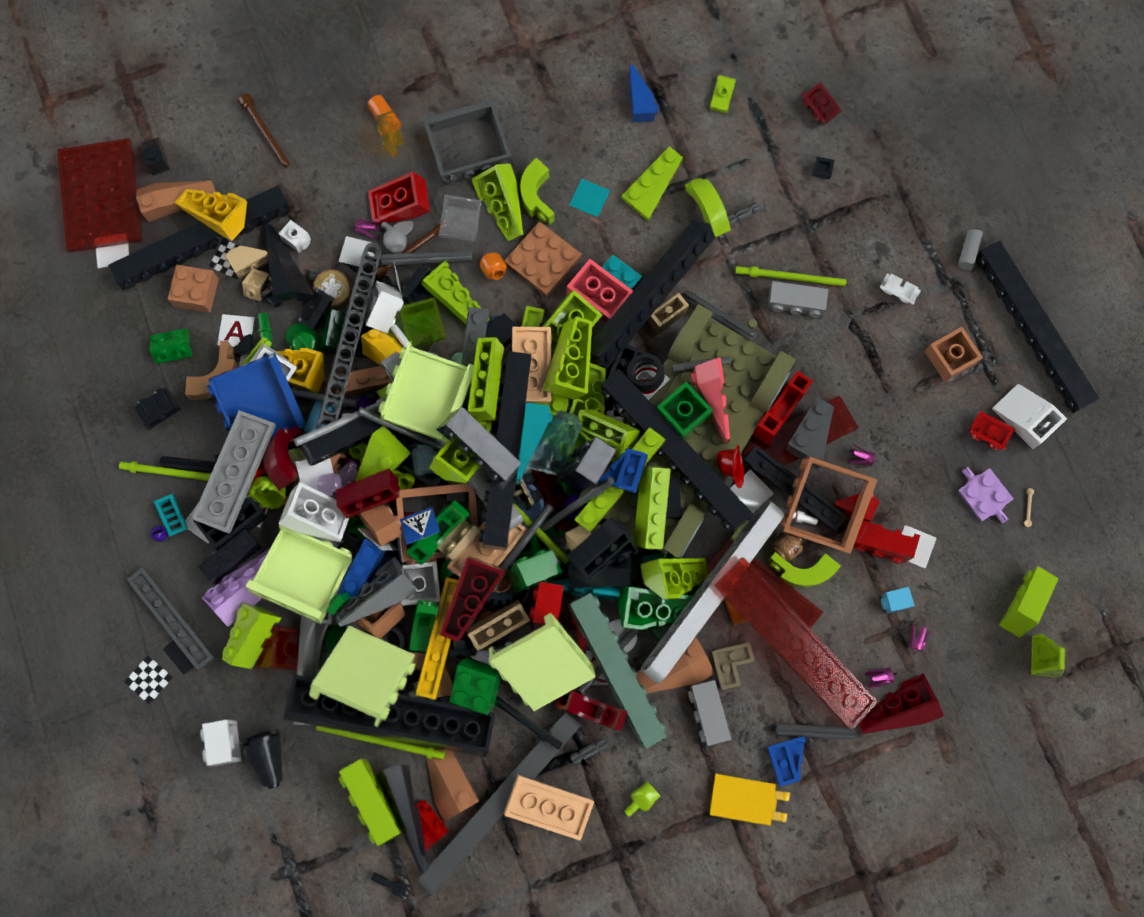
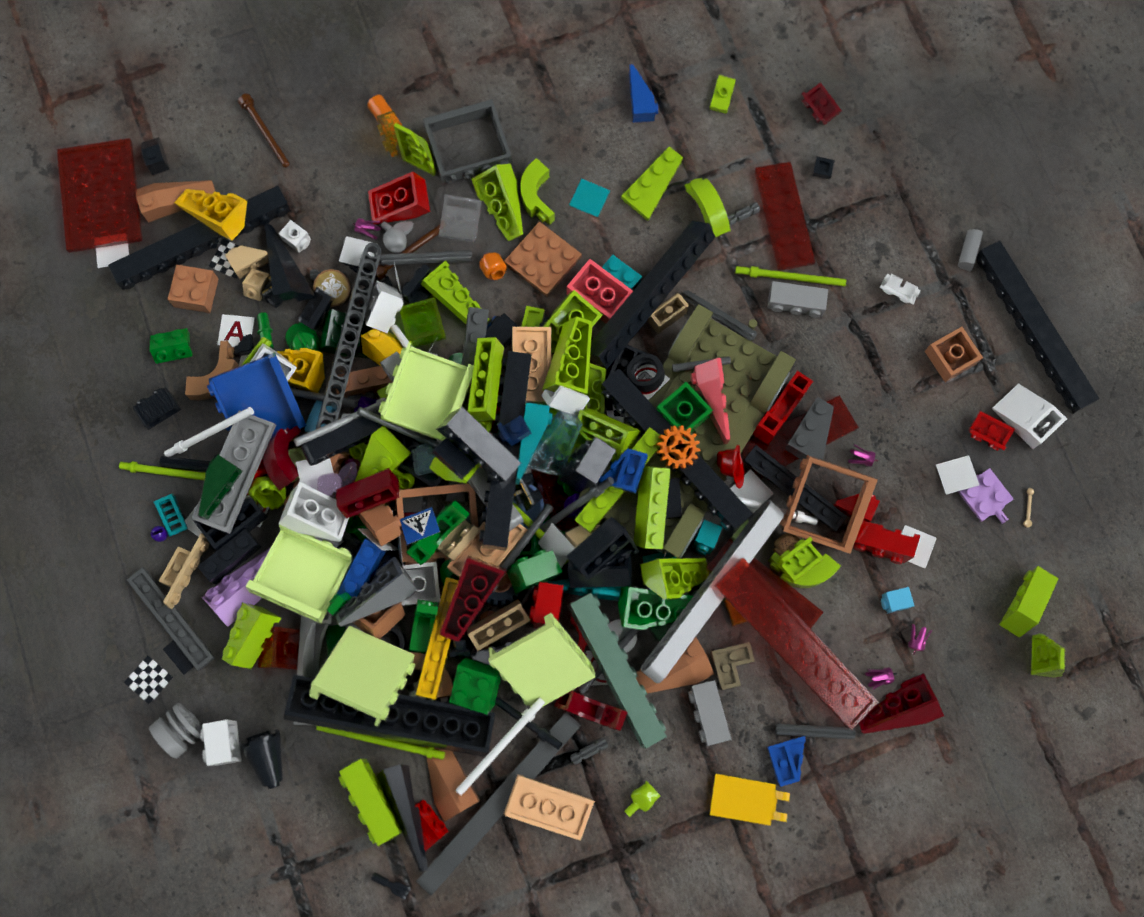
(173, 733): none -> light grey wheel
(180, 569): none -> tan bracket
(182, 446): none -> white bar
(217, 483): none -> dark green slope
(414, 149): none -> lime wedge
(454, 458): none -> black tile
(514, 430): none -> dark blue bracket
(527, 716): none -> white bar
(556, 541): none -> white sticker
(566, 400): none -> white panel
(679, 454): none -> orange gear
(706, 538): none -> teal brick
(784, 216): none -> clear red plate
(799, 560): none -> lime bracket
(957, 474): none -> white sticker

